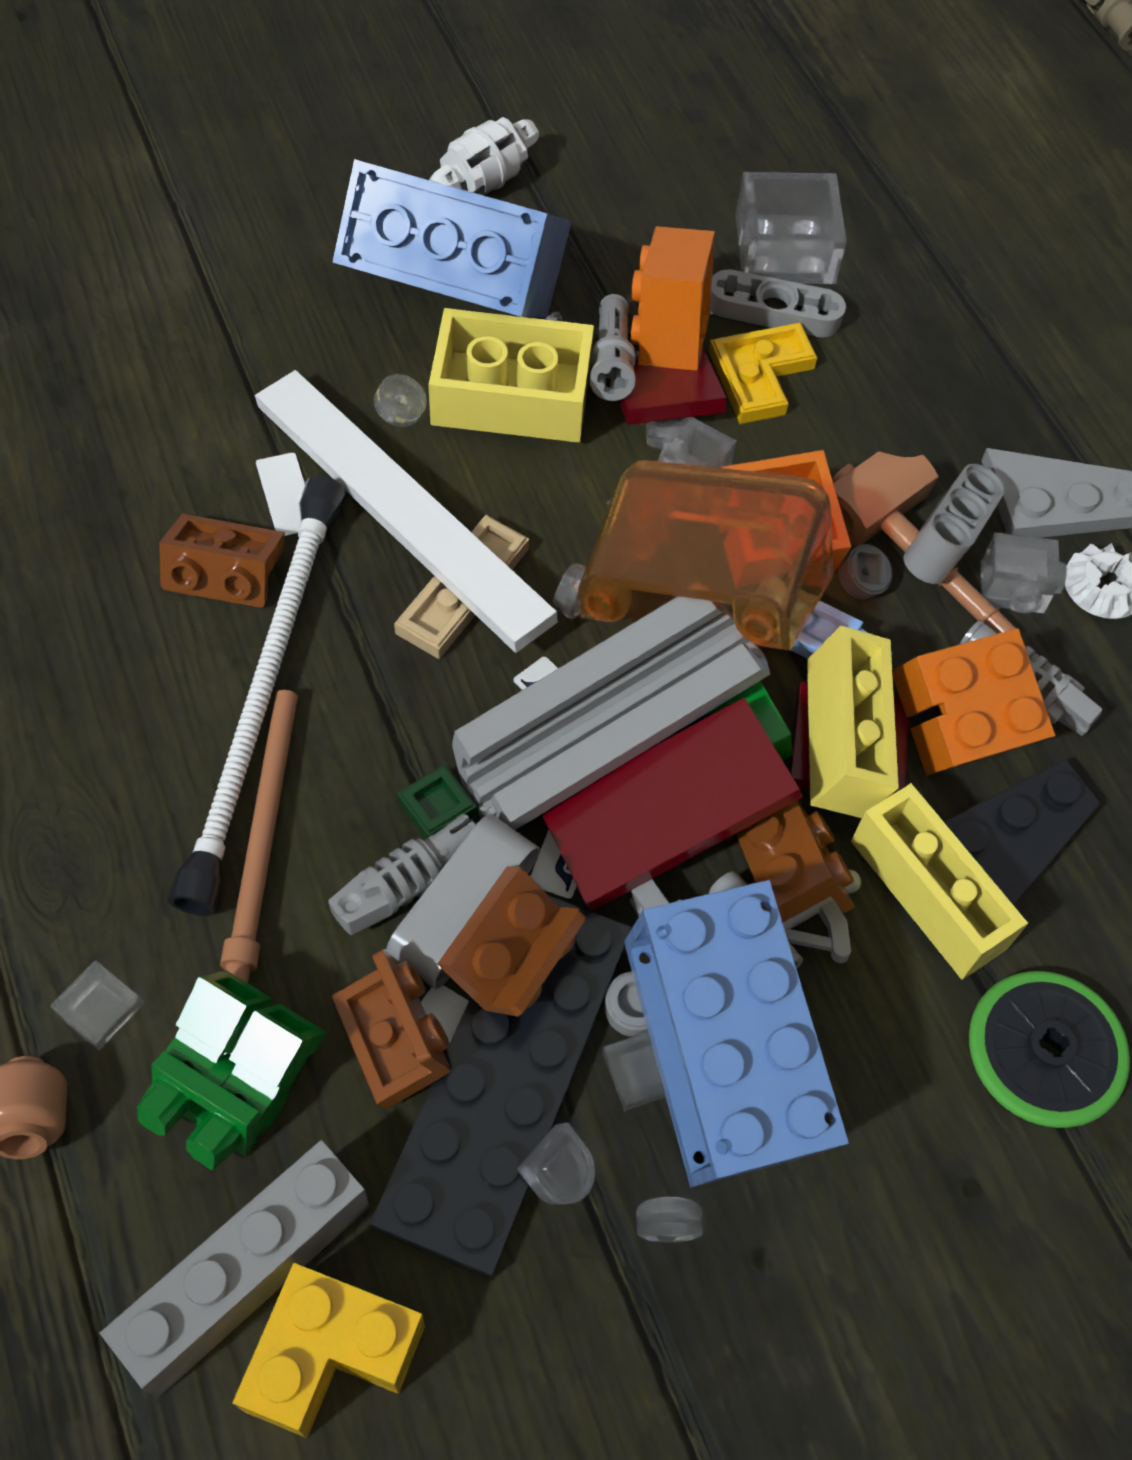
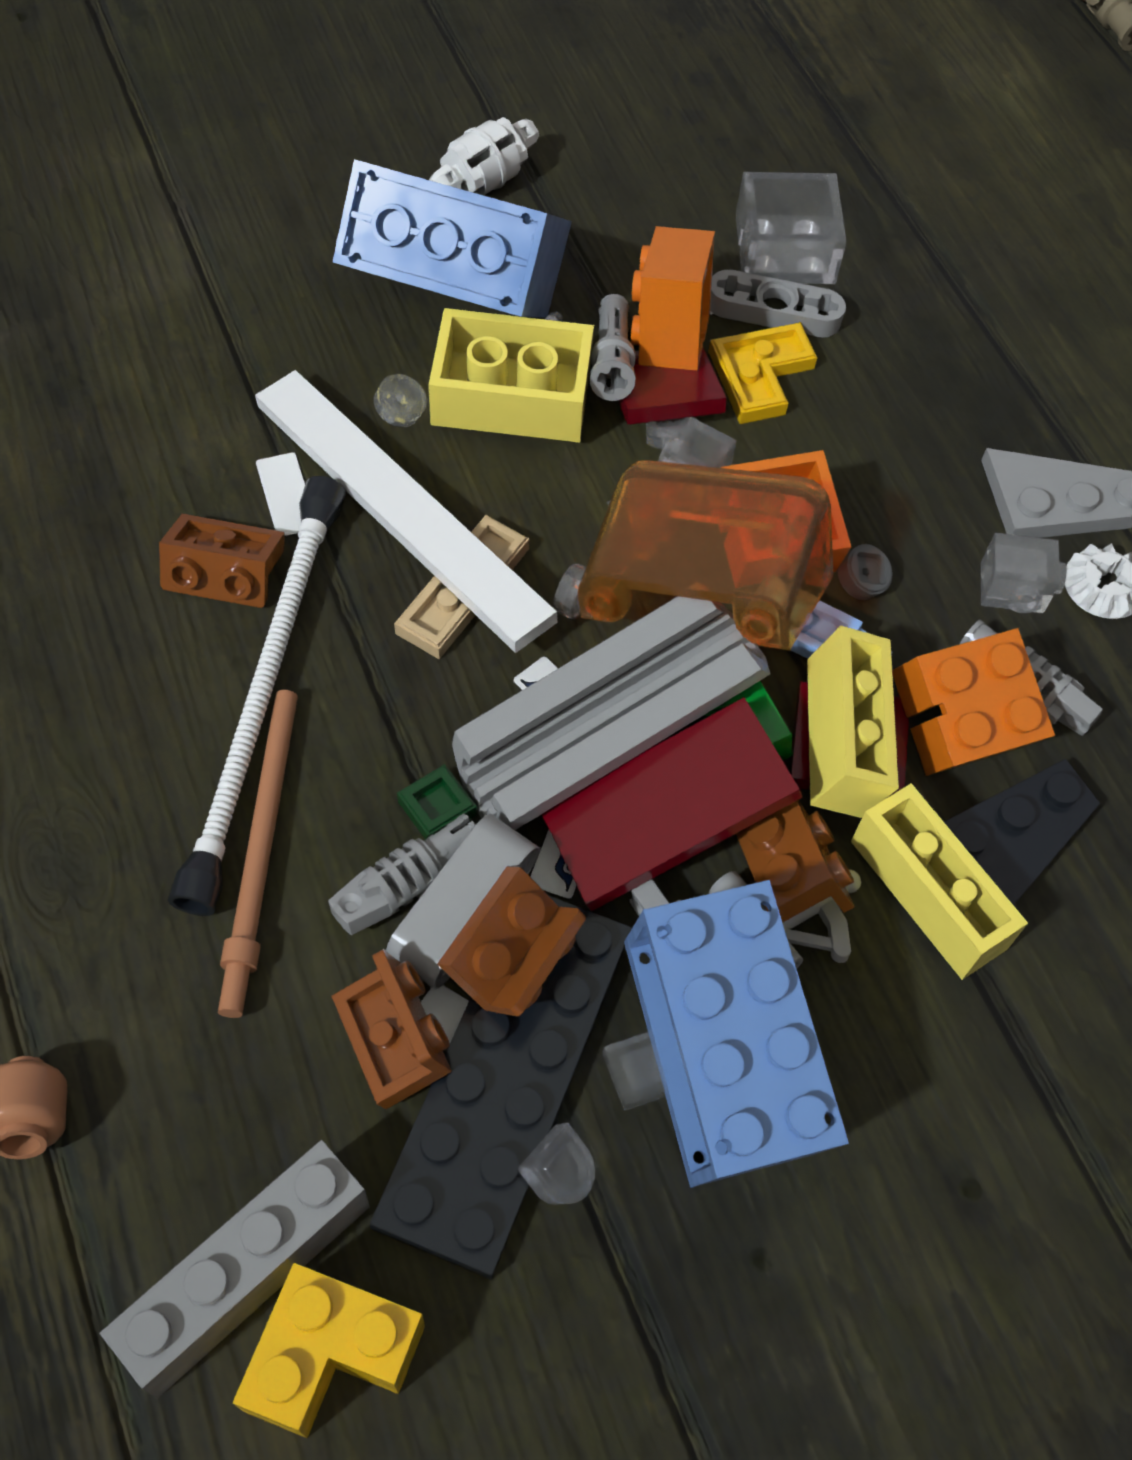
(96, 1005): clear tile -> none
(227, 1067): green hips -> none
(624, 1006): light grey tile -> none
(669, 1219): clear tile -> none
(875, 500): nougat piece -> none
(954, 524): light grey beam -> none
(1027, 1079): black wheel -> none

